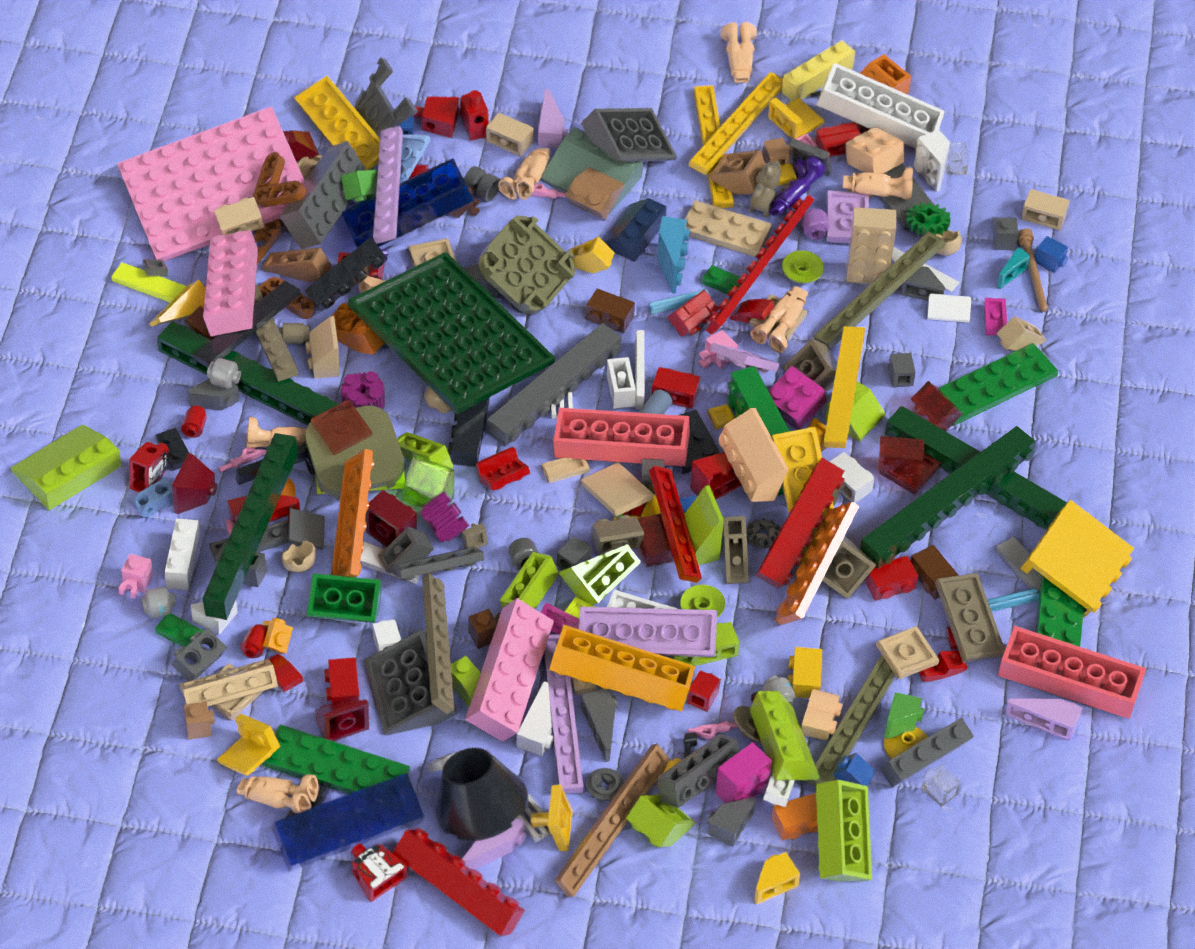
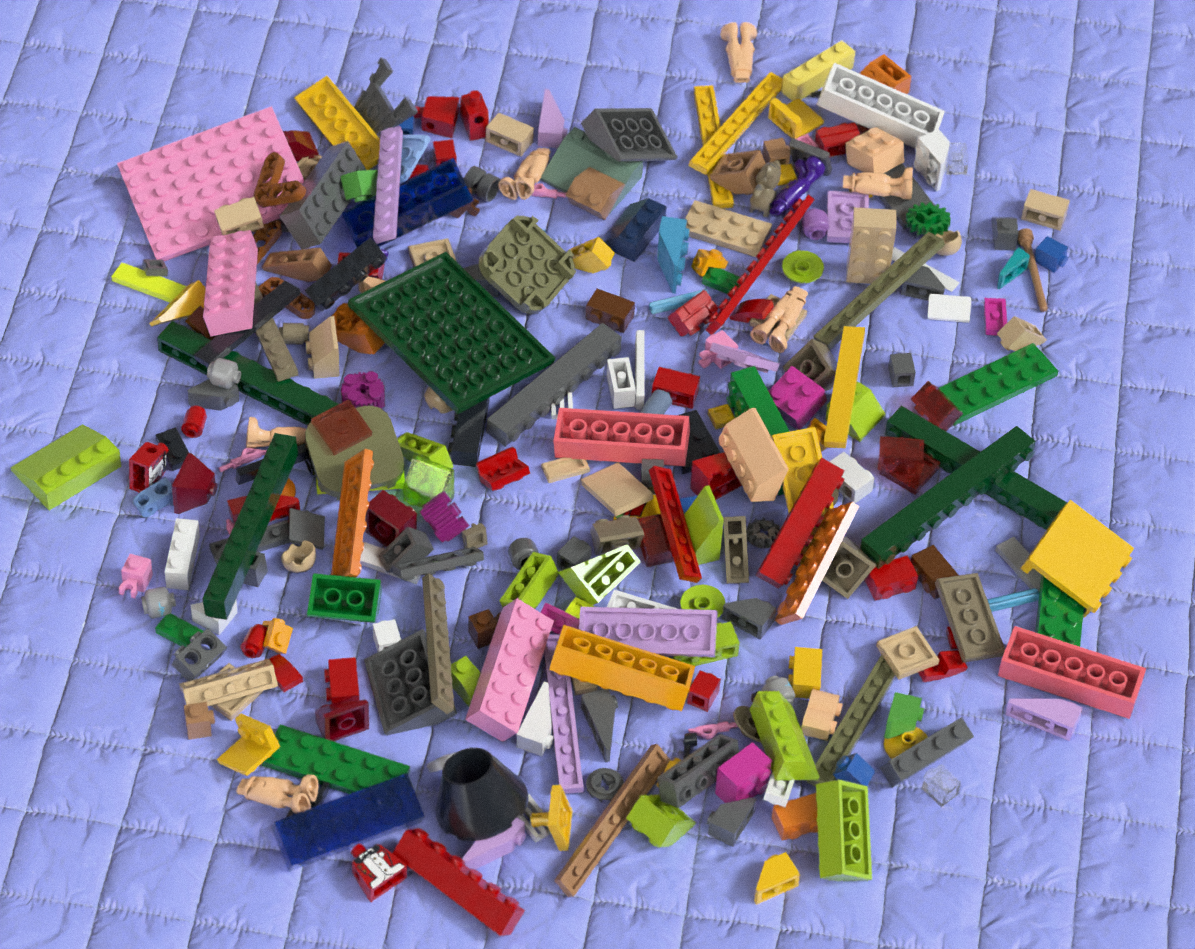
(443, 151): none -> red brick
(707, 258): none -> light orange bracket
(750, 615): none -> dark grey slope

